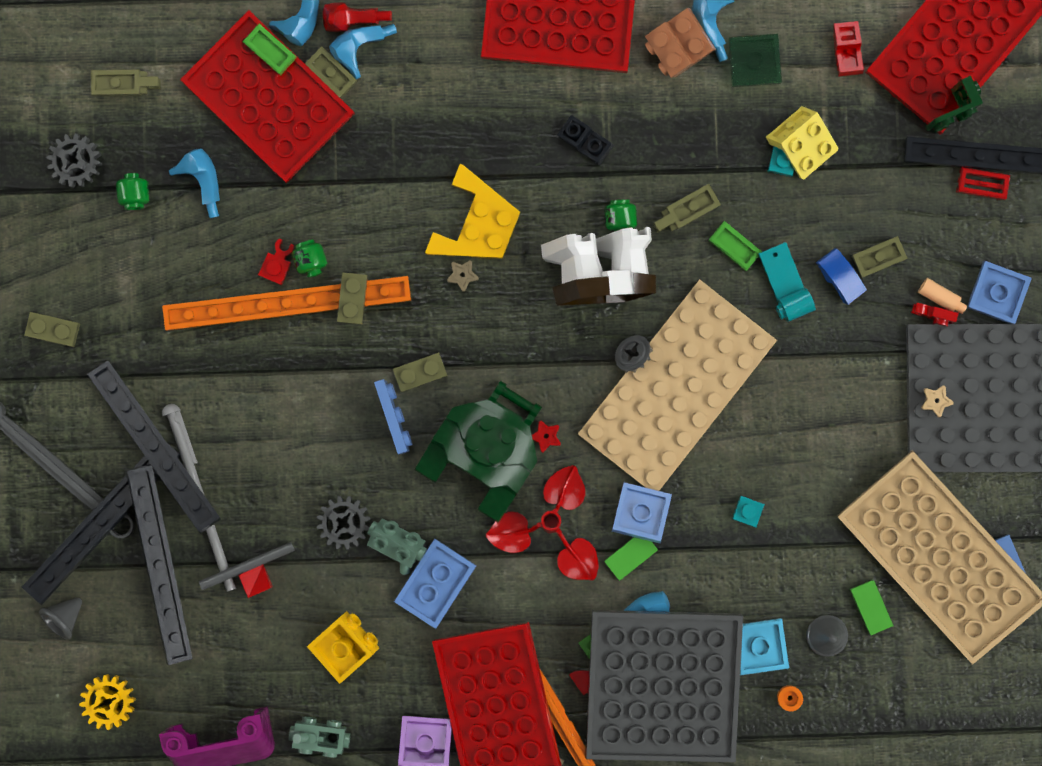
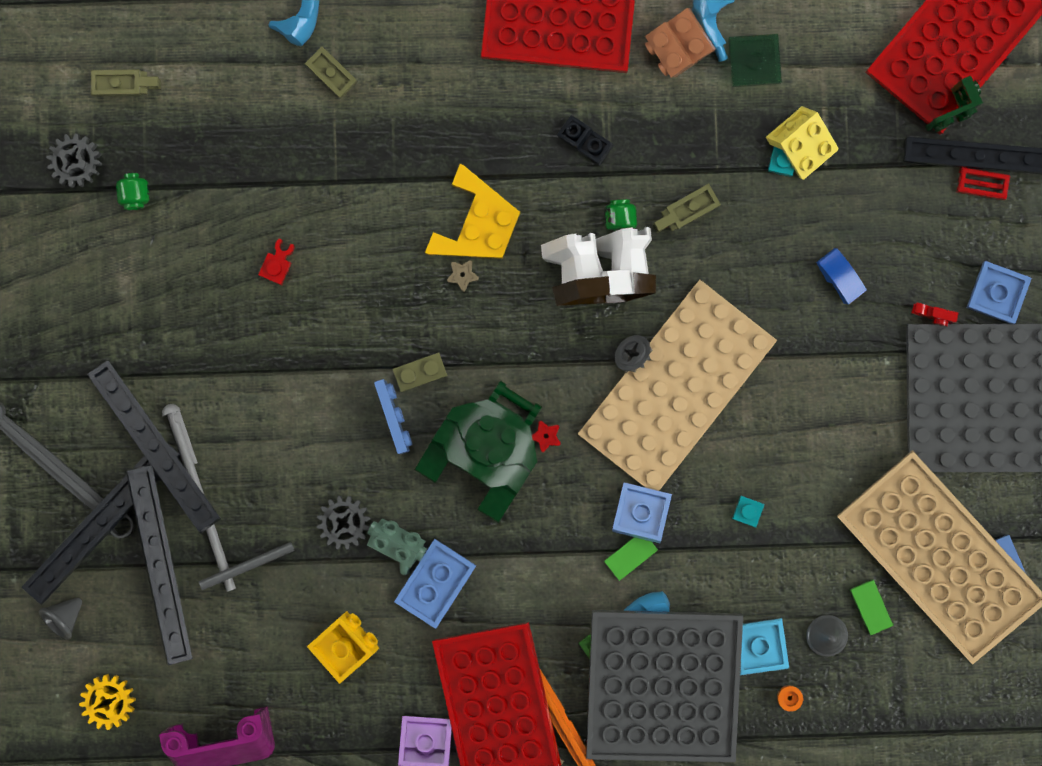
(52, 329): olive plate -> none
(201, 166): dark azure animal -> none
(255, 581): red slope -> none
(269, 49): bright green tile -> none
(273, 114): red plate -> none
(278, 304): orange plate -> none
(309, 258): green head -> none
(313, 736): sand green brick -> none
(339, 17): red animal -> none
(346, 44): dark azure animal -> none
(352, 298): olive plate -> none
(564, 490): red plant -> none
(581, 679): red tile -> none
(734, 246): bright green tile -> none
(786, 283): teal door -> none
(847, 48): red slope -> none
(879, 257): olive plate -> none
(930, 403): tan plate -> none
(941, 296): light nougat cylinder -> none

